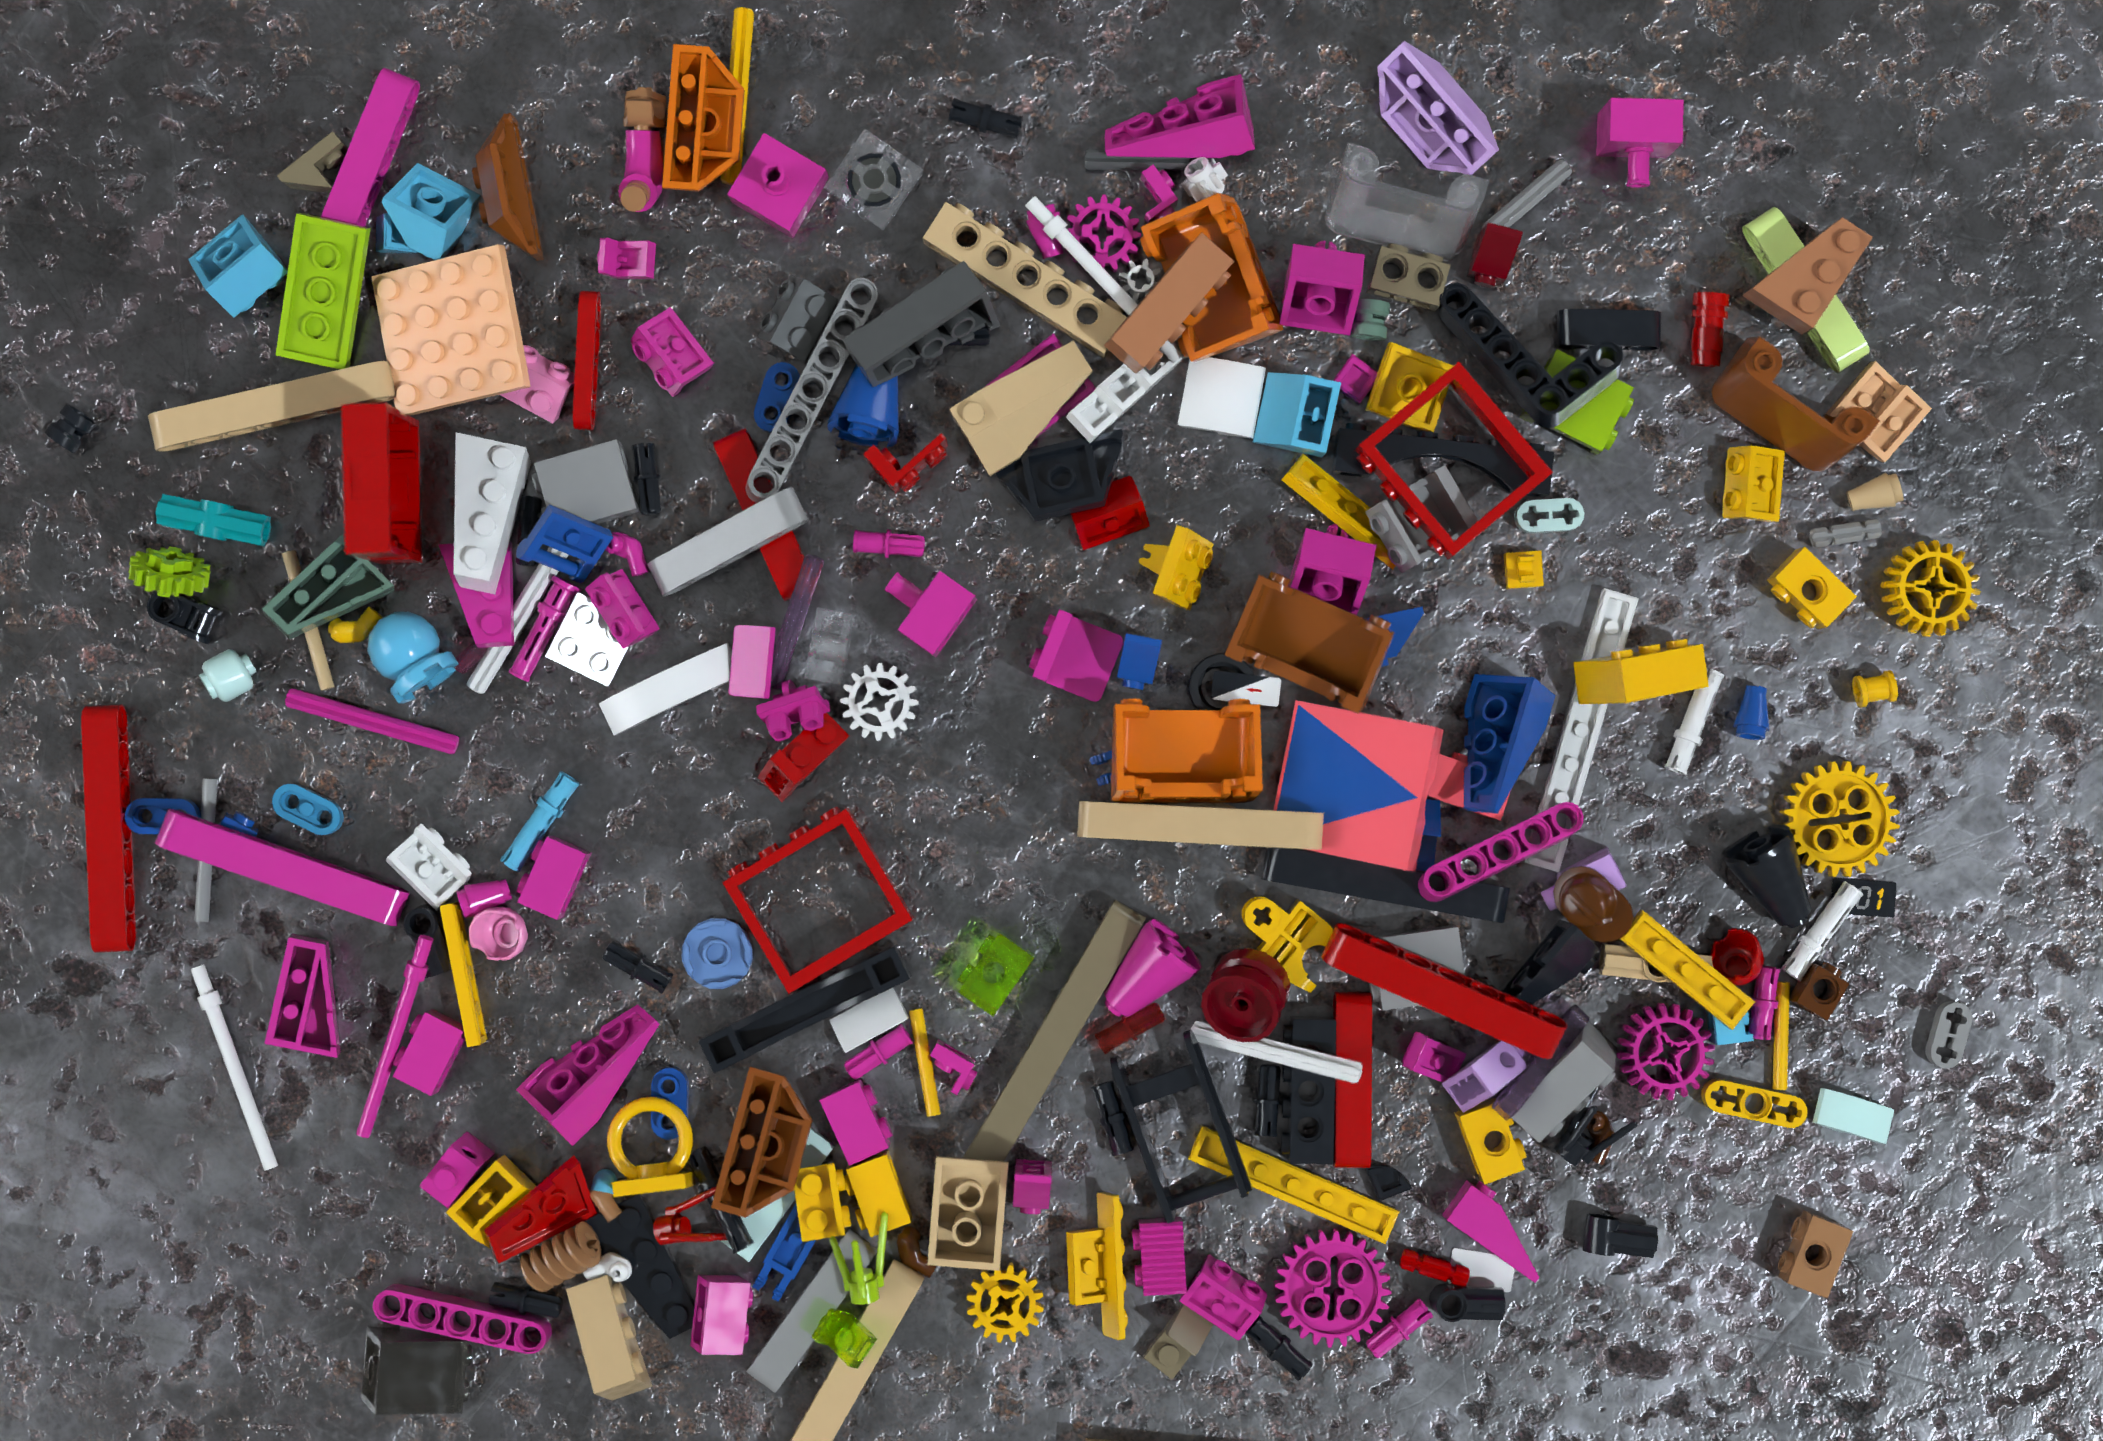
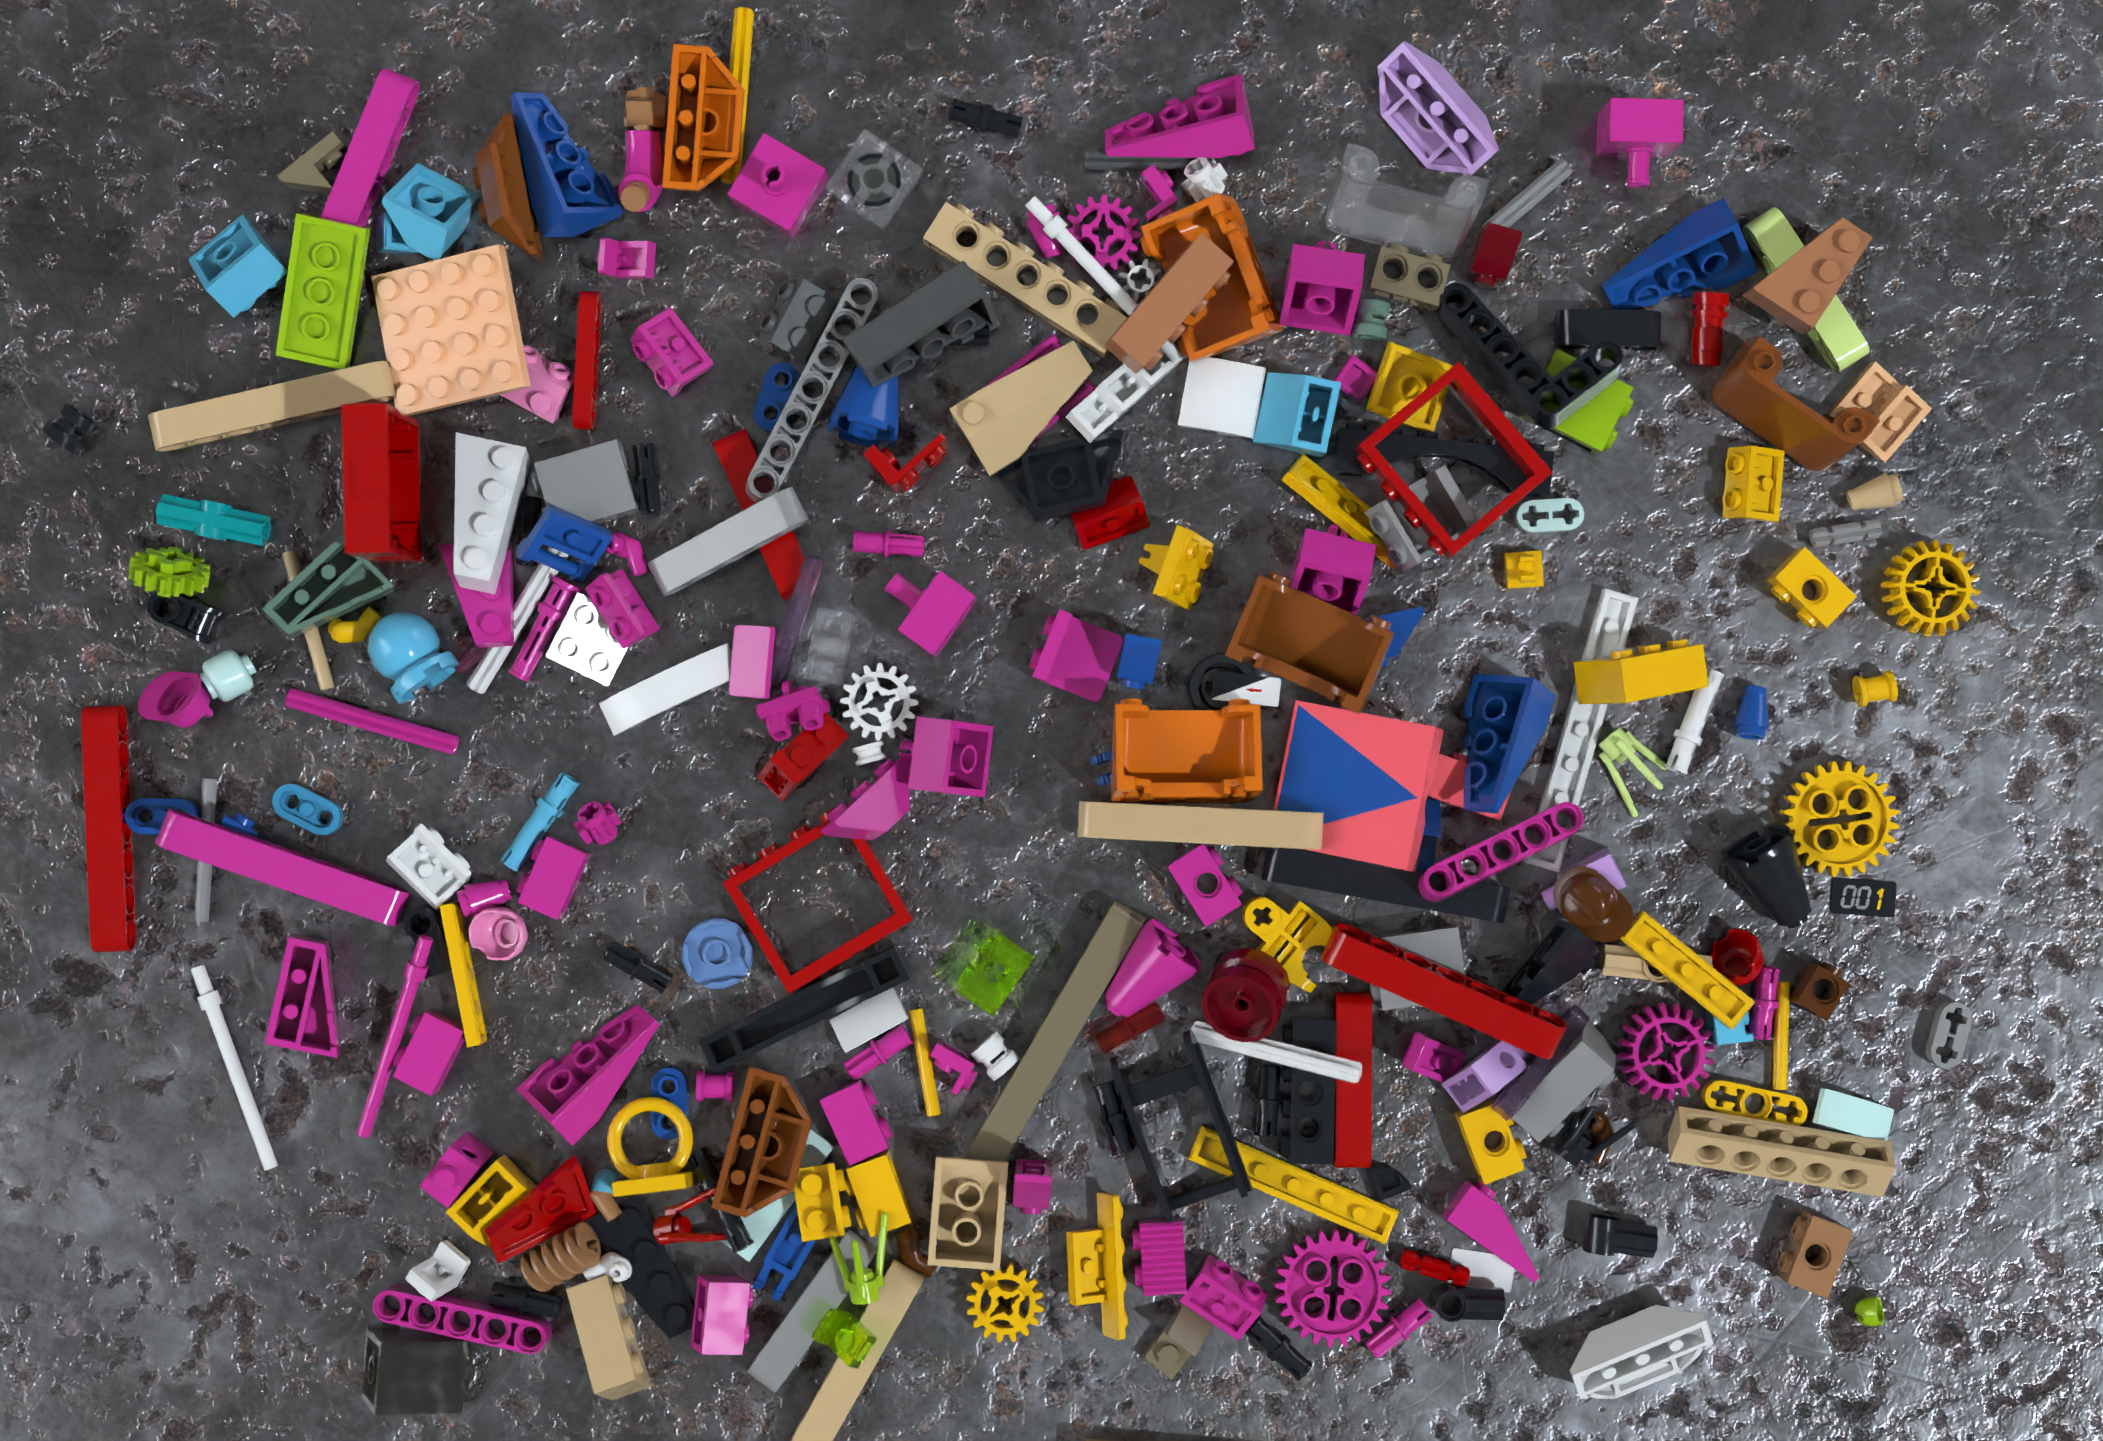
(175, 699): none -> dark pink piece
(440, 1272): none -> white bracket
(560, 180): none -> blue wedge
(597, 823): none -> dark pink gear
(715, 1085): none -> dark pink bush
(869, 753): none -> white bush
(874, 805): none -> dark pink slope
(949, 756): none -> dark pink brick
(989, 1050): none -> white wheel
(1209, 905): none -> dark pink brick
(1620, 747): none -> yellowish green plant
(1638, 1351): none -> white wedge
(1692, 256): none -> blue wedge
(1781, 1151): none -> tan brick
(1826, 925): white pin -> none
(1870, 1311): none -> lime hinge

